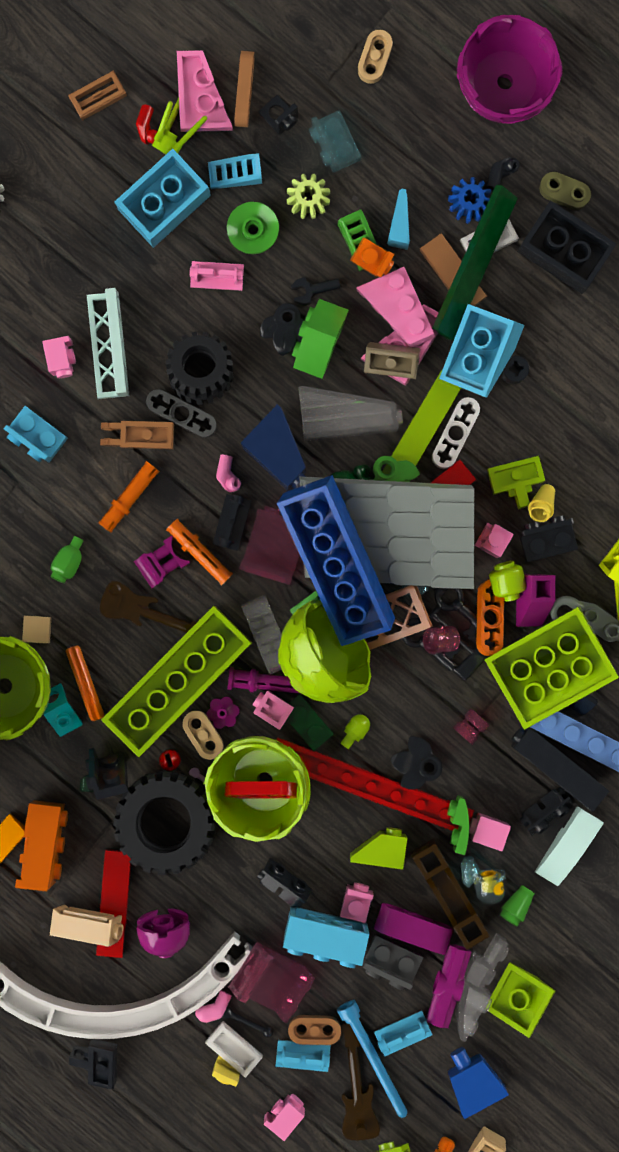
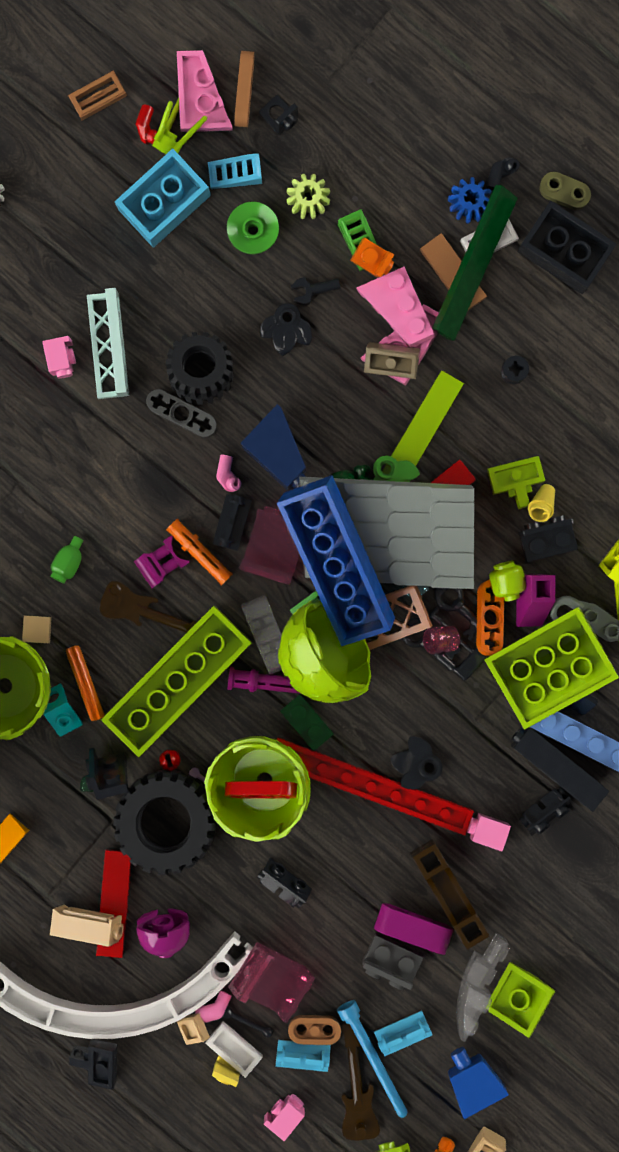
(36, 434): medium azure bracket -> none
(42, 845): orange wedge -> none
(128, 497): orange pin -> none
(141, 435): medium nougat hinge -> none
(193, 1029): none -> tan tile
(201, 735): tan plate -> none
(216, 275): bright pink hinge -> none
(226, 705): magenta plant -> none
(272, 709): bright pink bracket -> none
(319, 338): bright green brick -> none
(326, 937): medium azure brick -> none
(335, 141): clear light blue bracket -> none
(343, 415): clear slope -> none
(355, 730): lime cylinder -> none
(356, 902): bright pink bracket -> none
(373, 57): tan plate -> none
(382, 849): lime slope -> none
(399, 228): medium azure slope -> none
(448, 986): magenta piece -> none
(458, 412): white beam -> none
(459, 816): bright green slope -> none
(468, 731): clear pink wheel -> none
(480, 350): medium azure slope -> none
(487, 882): clear light blue piece -> none
(494, 540): bright pink brick -> none
(511, 50): magenta piece -> none
(517, 906): bright green cone -> none
(569, 846): light aqua slope -> none

